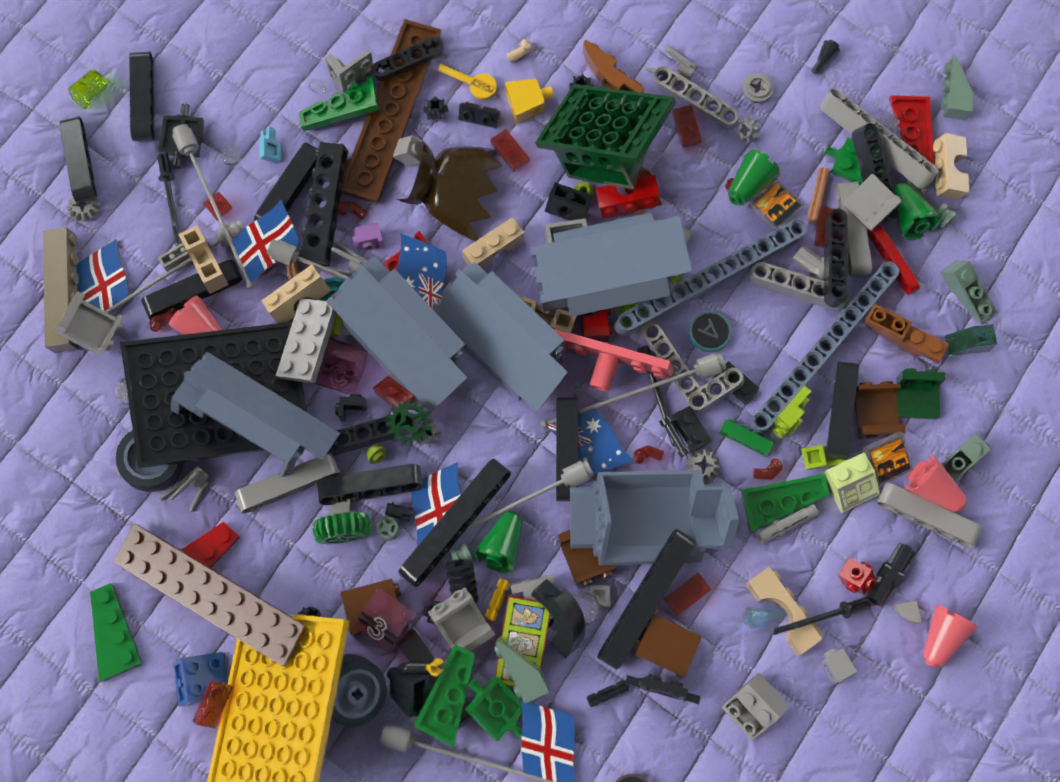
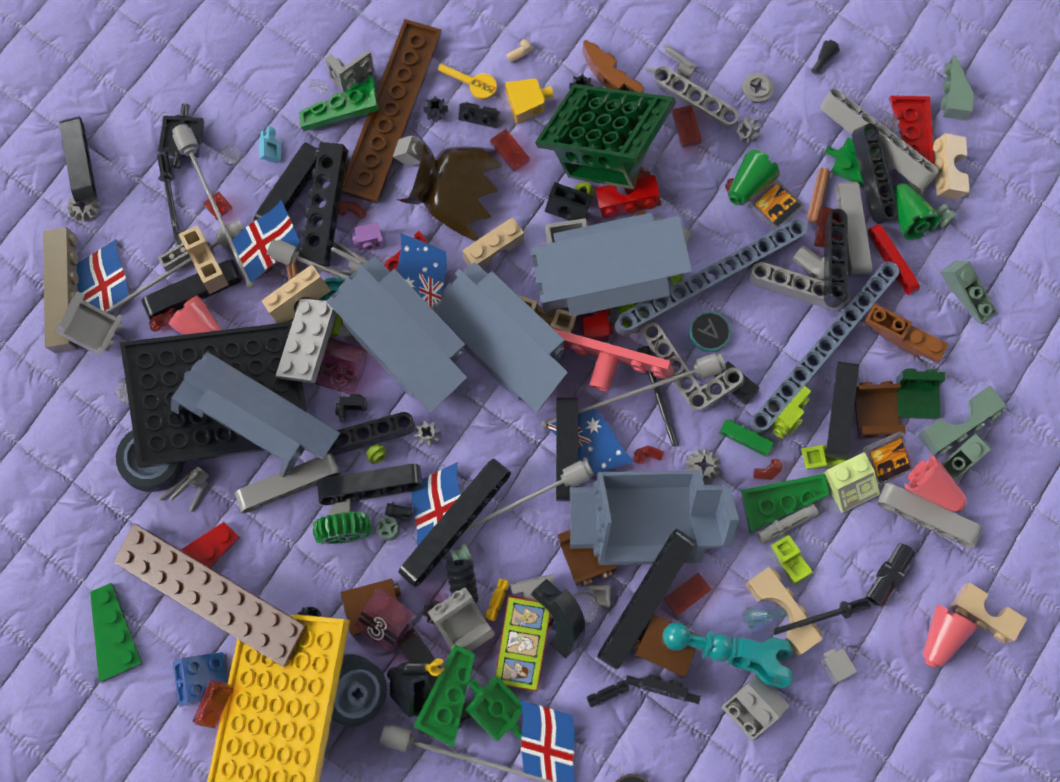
(87, 88): clear neon green leg -> none
(141, 96): black beam -> none
(393, 392): clear red plate -> none
(405, 414): dark green gear -> none
(406, 55): black beam -> none
(501, 543): green cone -> none
(526, 674): sand green slope -> none
(690, 429): black plate -> none
(739, 652): none -> teal piece
(791, 560): none -> lime slope
(857, 576): brick -> none
(872, 202): light grey bracket -> none
(909, 611): light grey tile -> none
(970, 604): none -> tan arch
(972, 340): clear green slope -> none
(981, 407): none -> sand green arch

